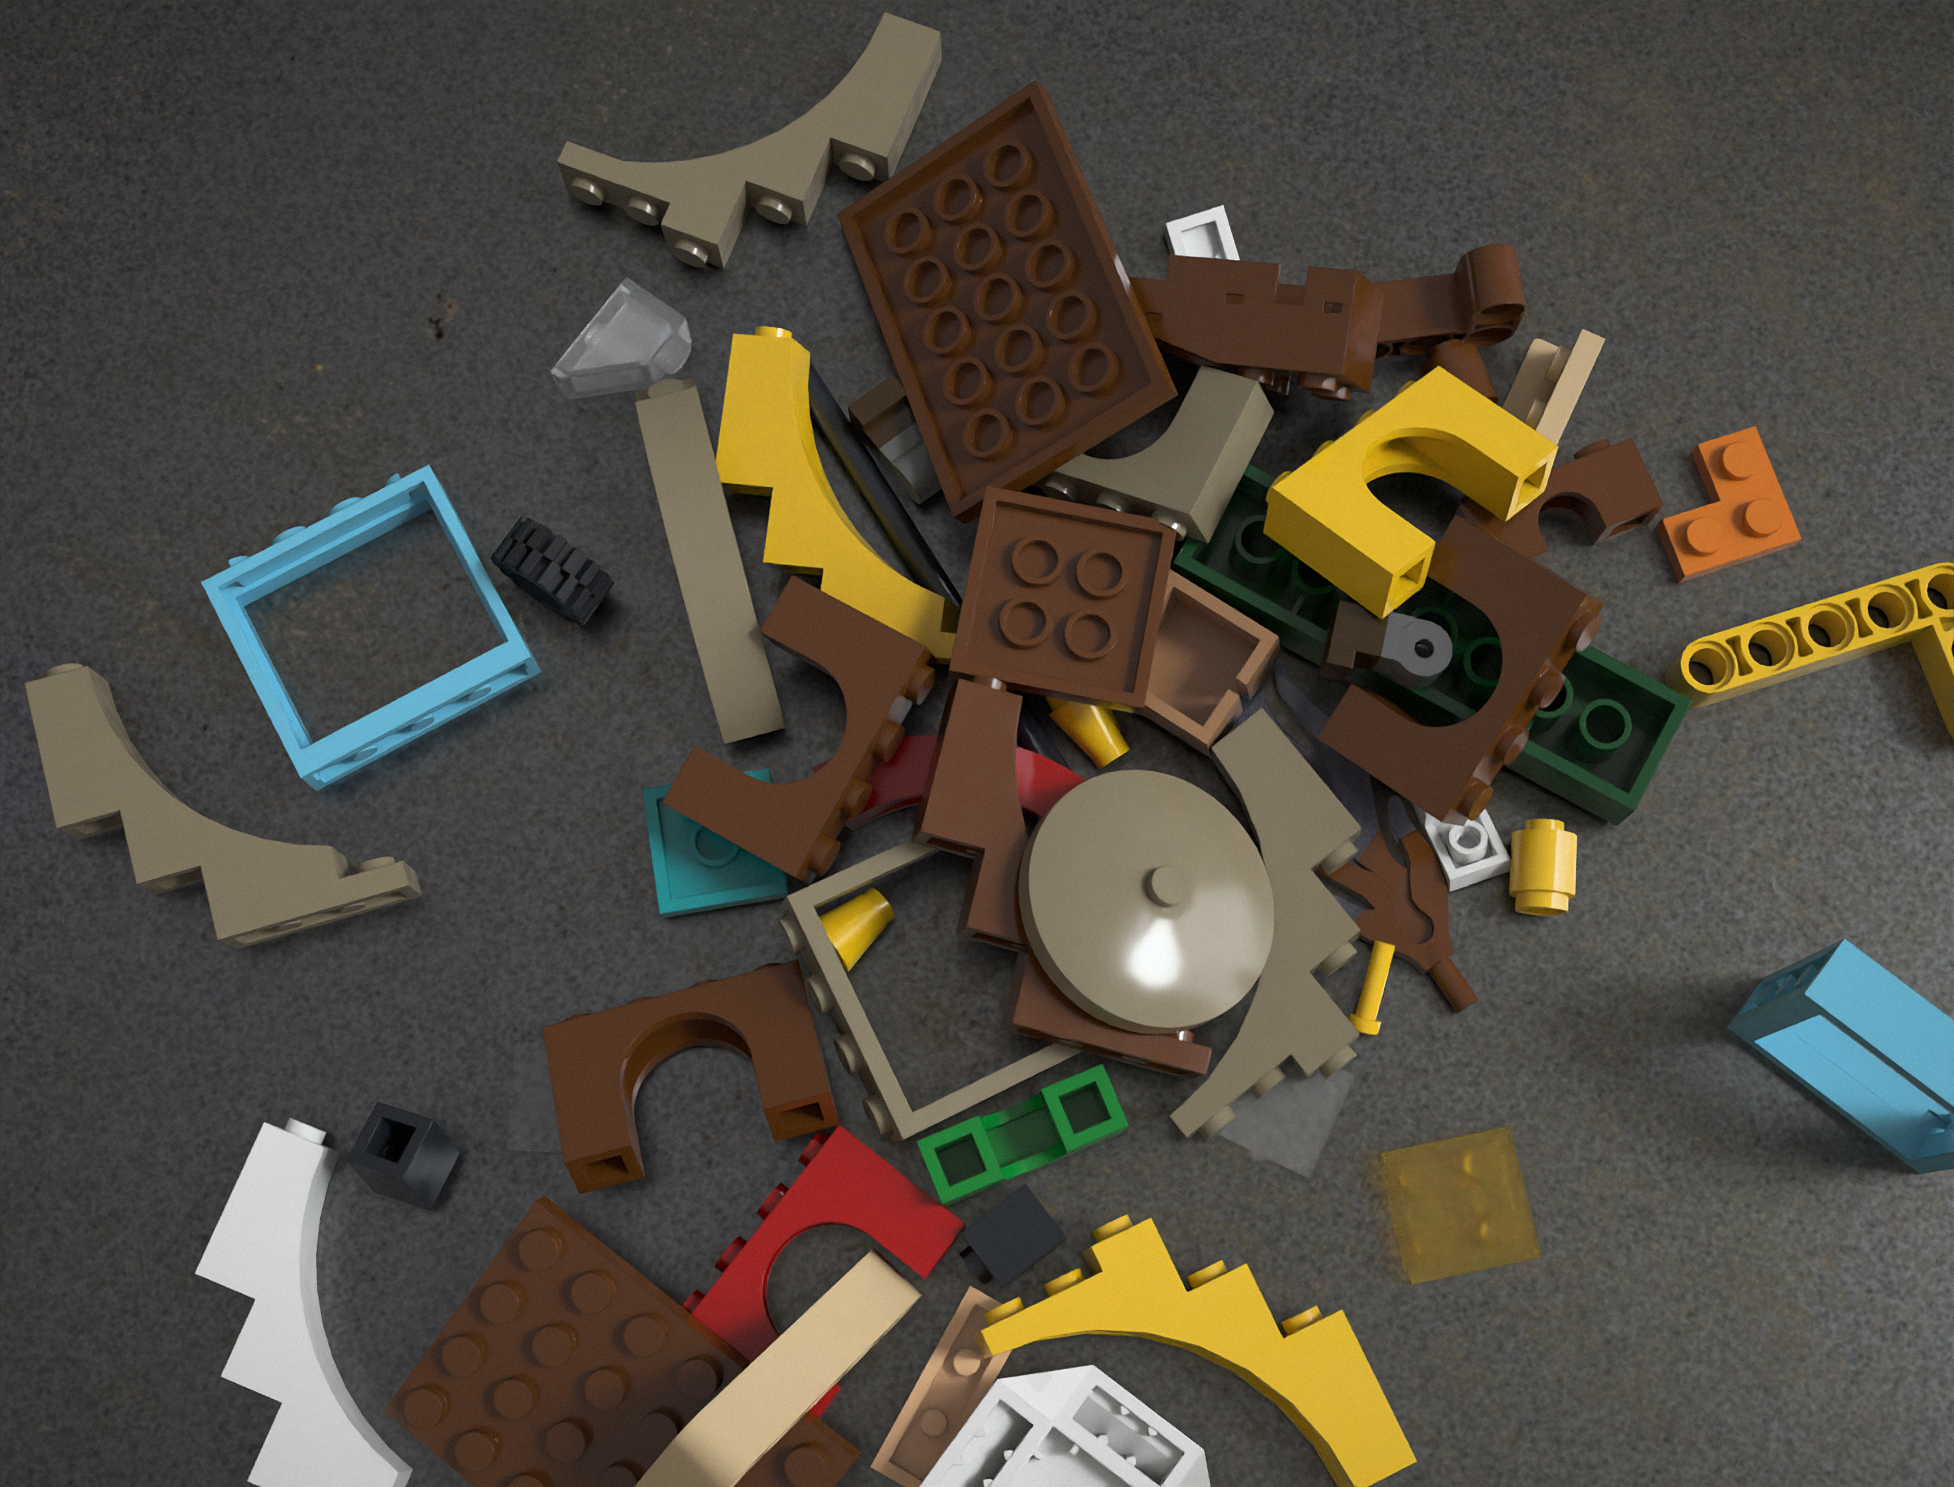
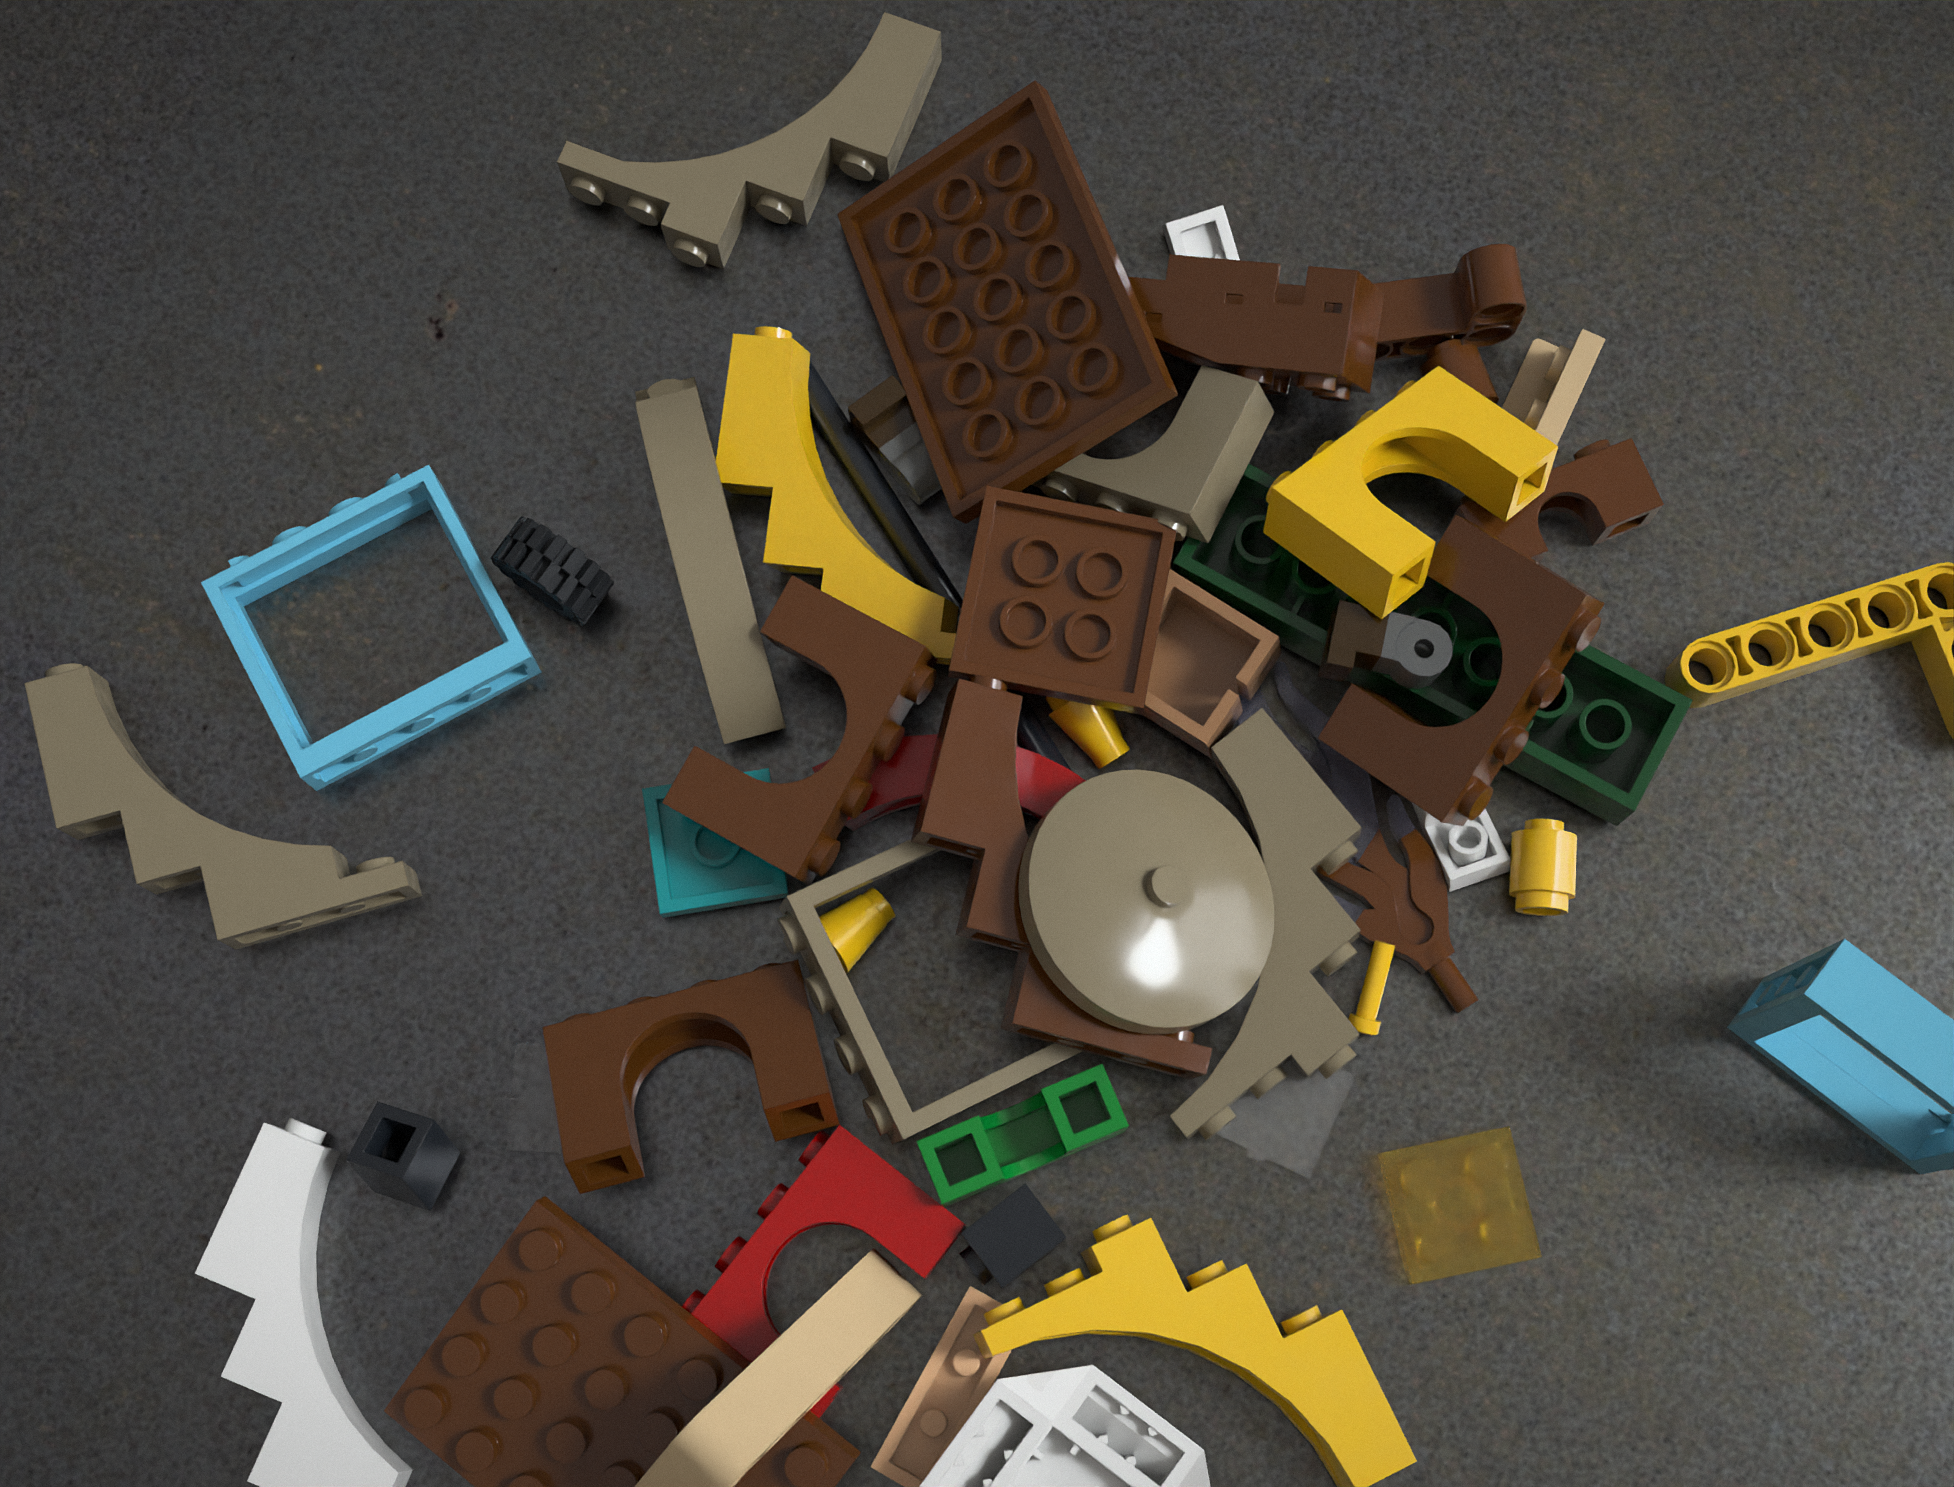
(624, 346): clear slope -> none
(1745, 512): orange plate -> none

